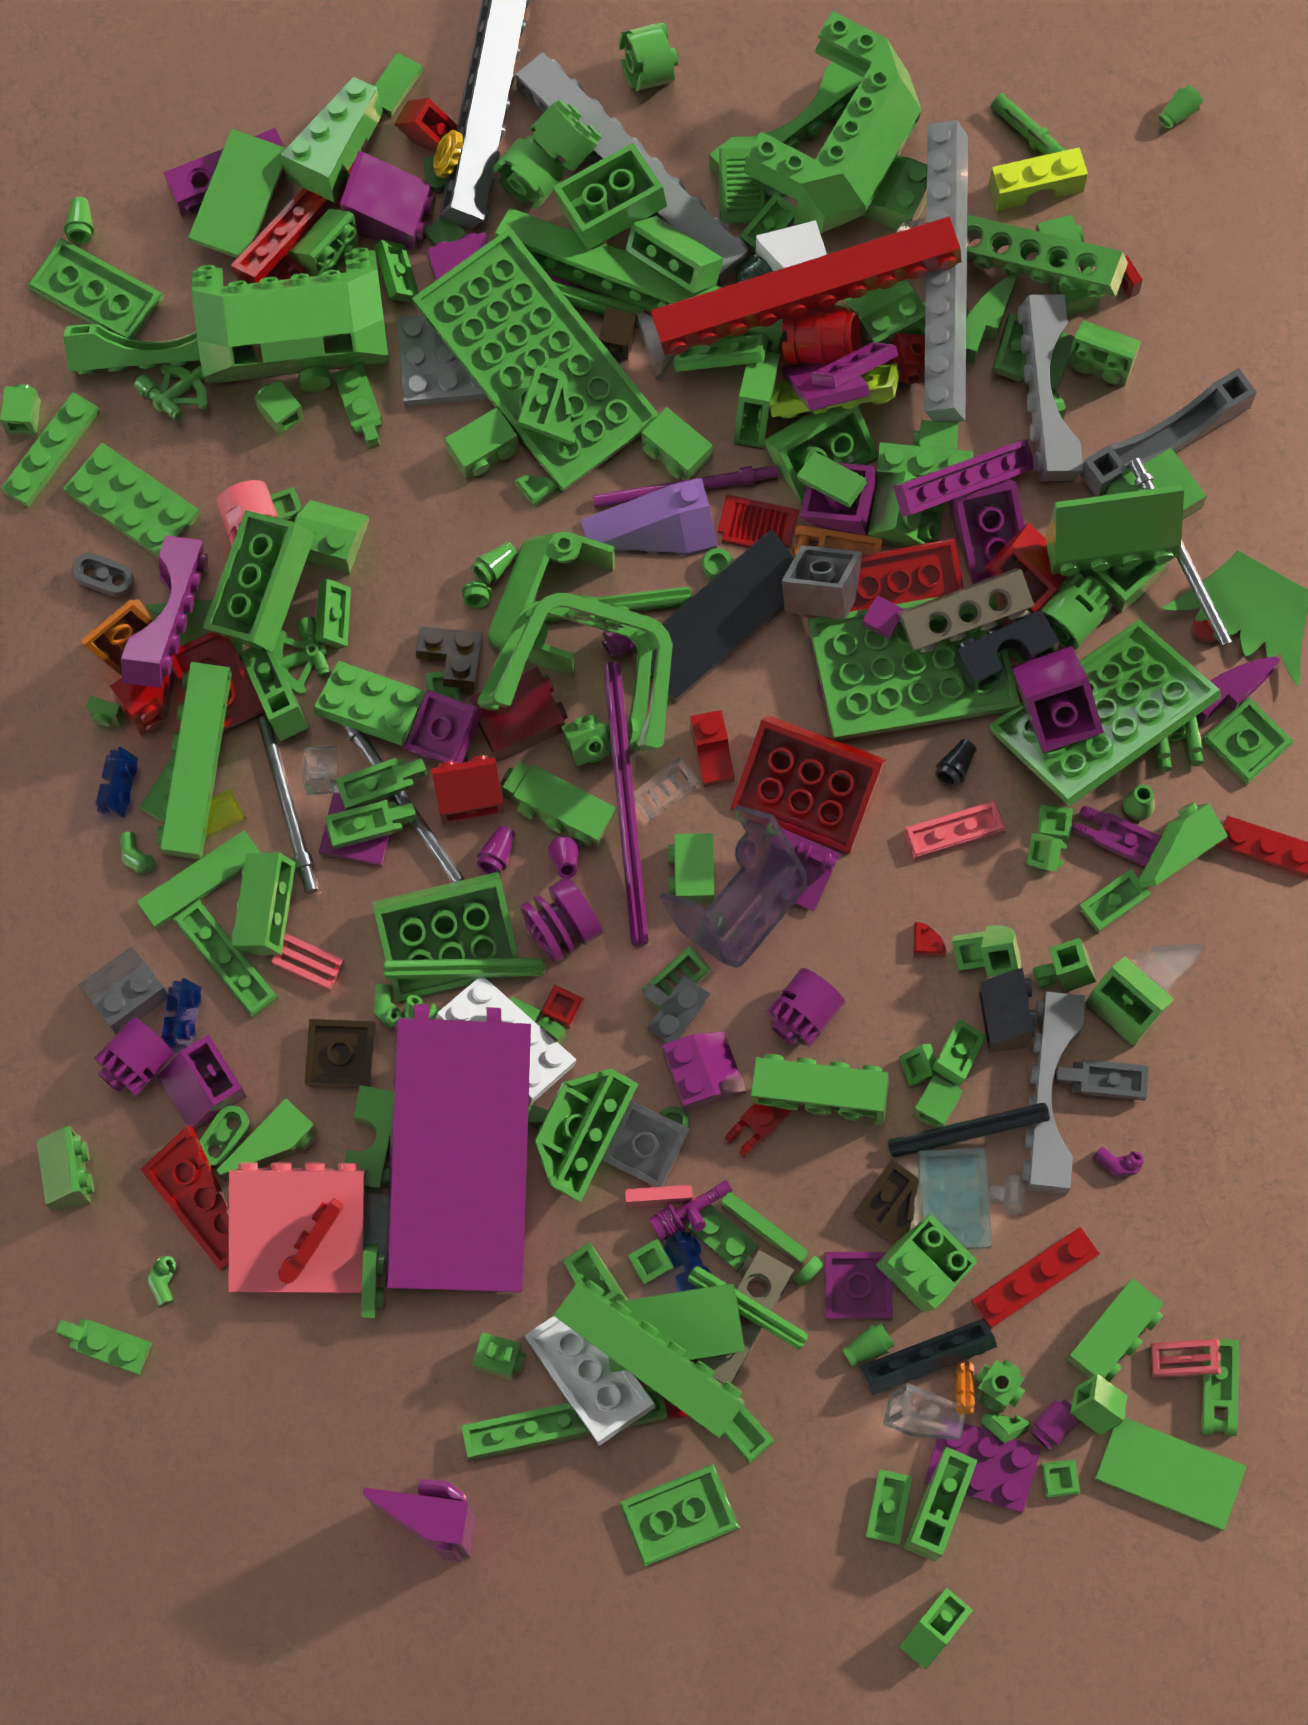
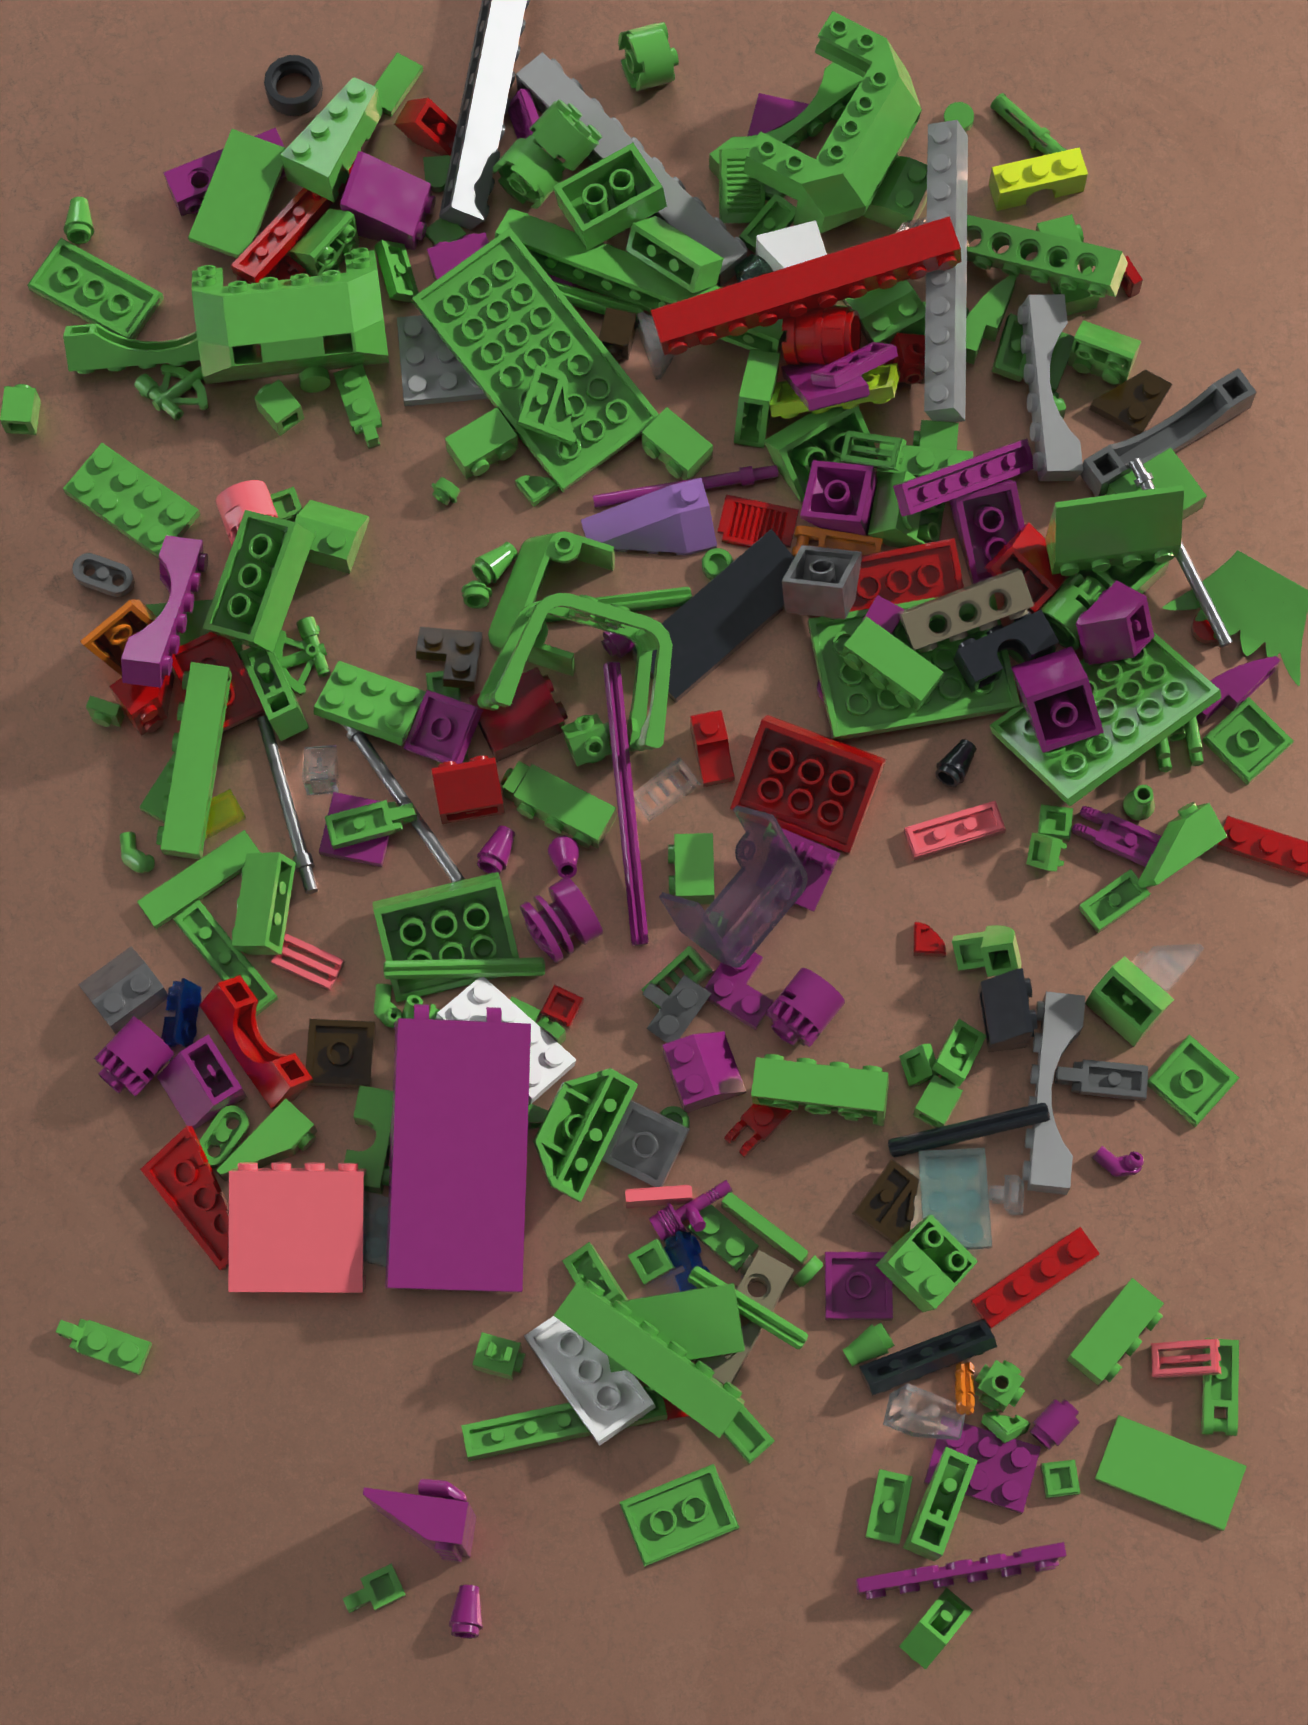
(50, 449): bright green plate -> none
(64, 1170): bright green slope -> none
(119, 768): clear blue hinge -> none
(160, 1277): bright green arm -> none
(233, 1014): none -> red arch
(288, 65): none -> black tyre
(309, 1242): red hinge -> none
(333, 613): bright green plate -> none
(371, 1292): bright green plate -> none
(379, 781): bright green hinge -> none
(379, 1588): none -> bright green plate
(445, 491): none -> bright green plate
(447, 154): yellow gear -> none
(466, 1614): none -> magenta cone
(522, 113): none -> magenta plate
(723, 353): bright green tile -> none
(734, 995): none -> magenta plate
(773, 113): none -> magenta tile
(831, 479): bright green tile -> none
(891, 664): none -> bright green brick
(895, 454): none -> bright green tile
(909, 1581): none -> magenta wing
(961, 112): none -> bright green tile
(1069, 965): bright green brick -> none
(1099, 1404): bright green brick -> none
(1115, 625): none -> magenta slope
(1133, 402): none -> dark brown wing
(1181, 106): bright green cone -> none
(1192, 1080): none -> bright green tile

